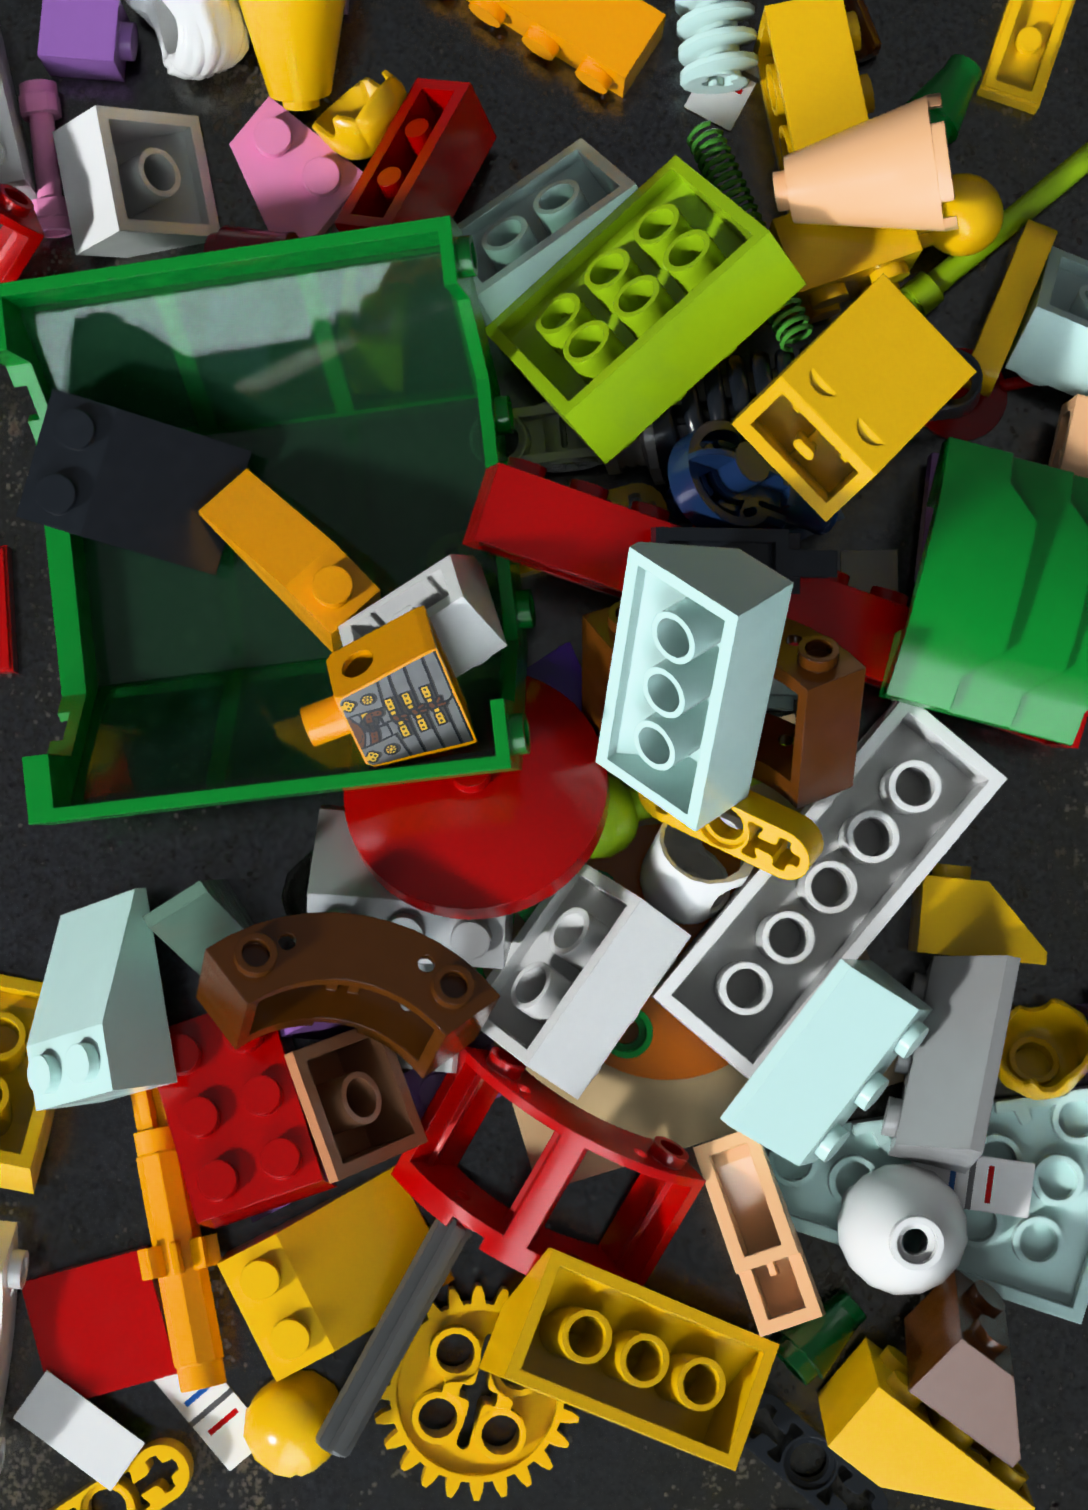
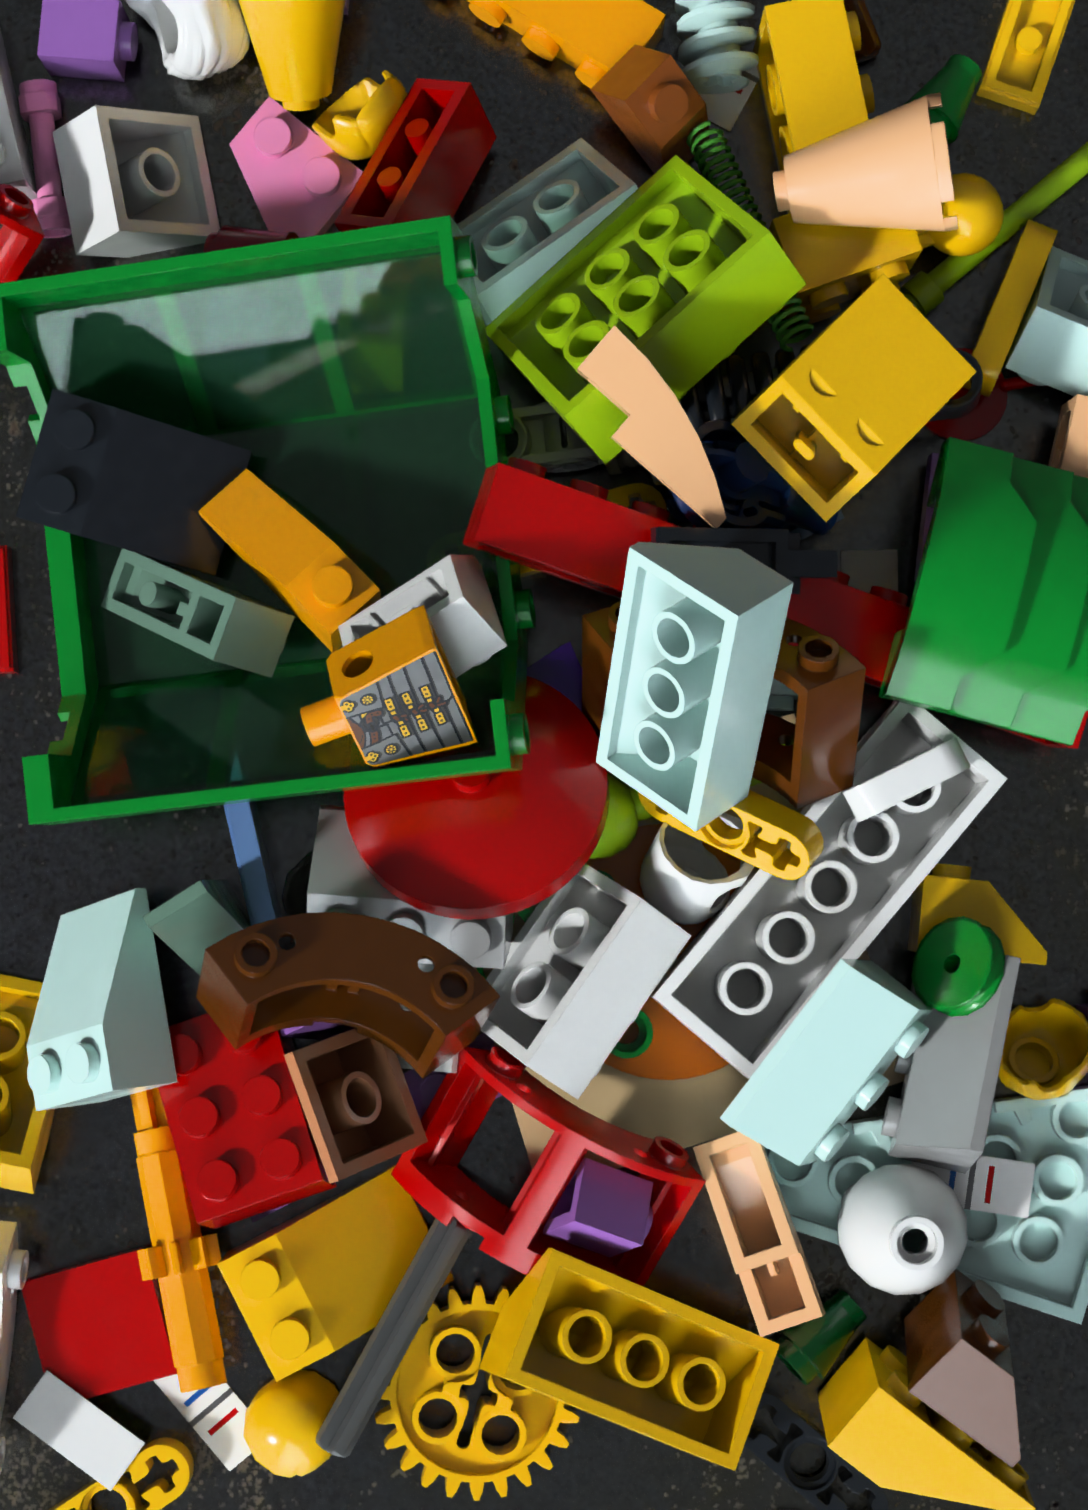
(198, 613): none -> sand green slope
(252, 862): none -> medium blue tile
(602, 1210): none -> medium lavender brick
(652, 105): none -> dark orange slope
(656, 425): none -> light nougat slope
(906, 779): none -> white beam
(979, 970): none -> green piece

